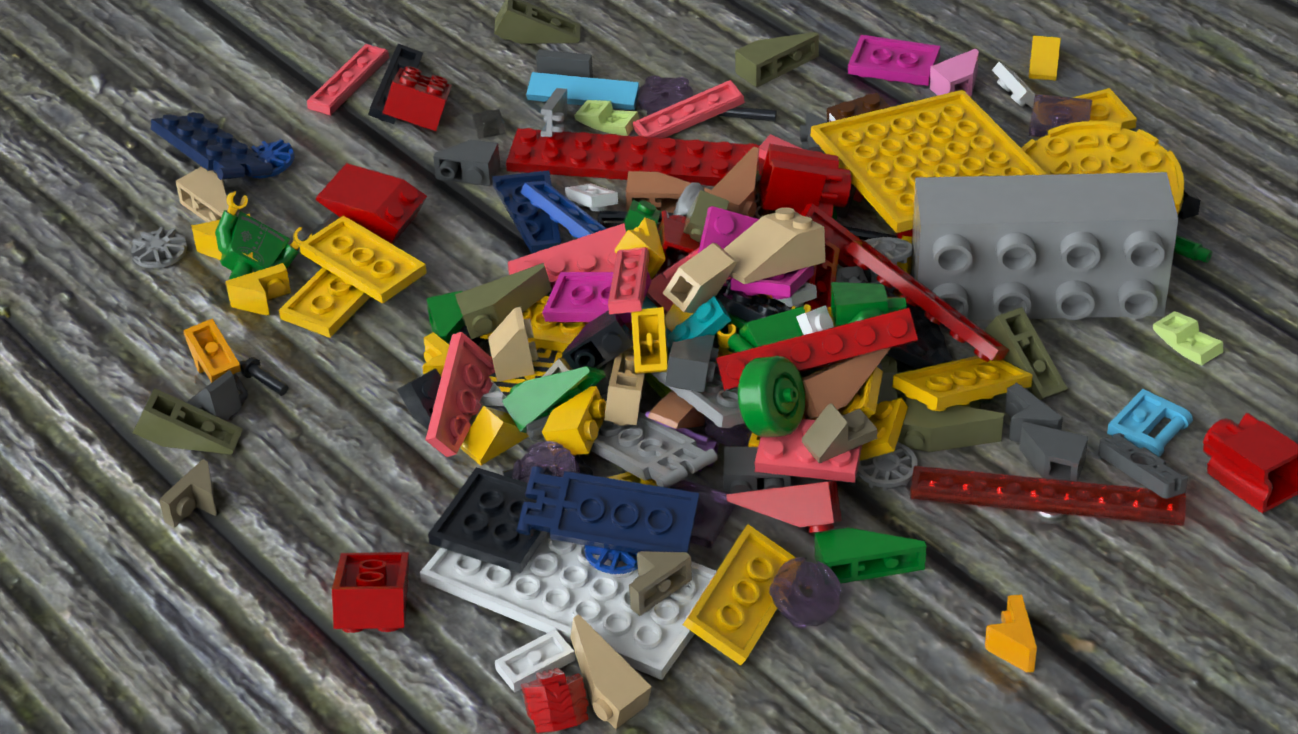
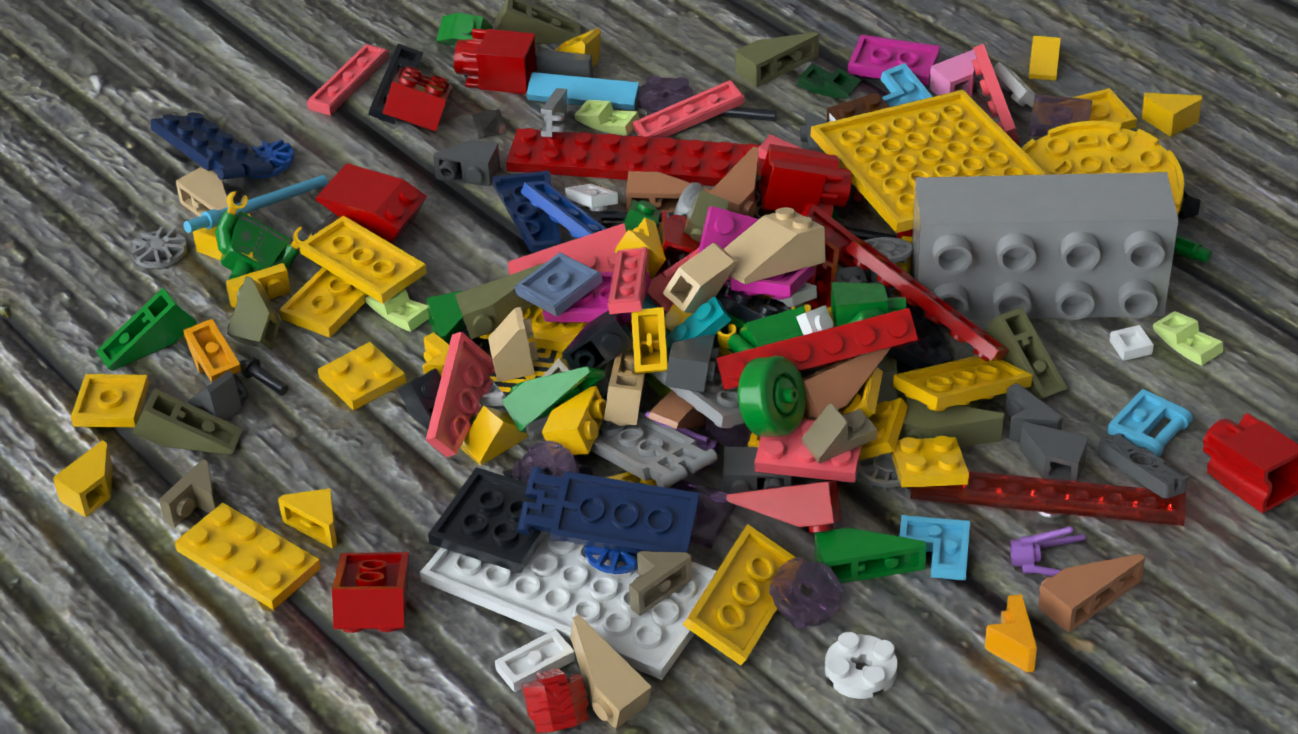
(86, 481): none -> yellow slope
(110, 400): none -> yellow plate
(147, 331): none -> green slope
(211, 218): none -> medium azure bar
(248, 555): none -> yellow plate
(254, 317): none -> olive slope
(311, 514): none -> yellow slope
(361, 375): none -> yellow plate
(401, 310): none -> yellowish green slope
(459, 26): none -> green slope
(497, 60): none -> red piece
(558, 284): none -> sand blue plate
(584, 44): none -> yellow slope
(835, 85): none -> dark green slope
(860, 648): none -> white plate
(903, 86): none -> medium azure plate
(929, 462): none -> yellow plate
(943, 537): none -> medium azure plate
(991, 88): none -> coral wing
(1027, 549): none -> medium lavender plant
(1088, 588): none -> nougat slope
(1131, 342): none -> white plate
(1171, 111): none -> yellow slope

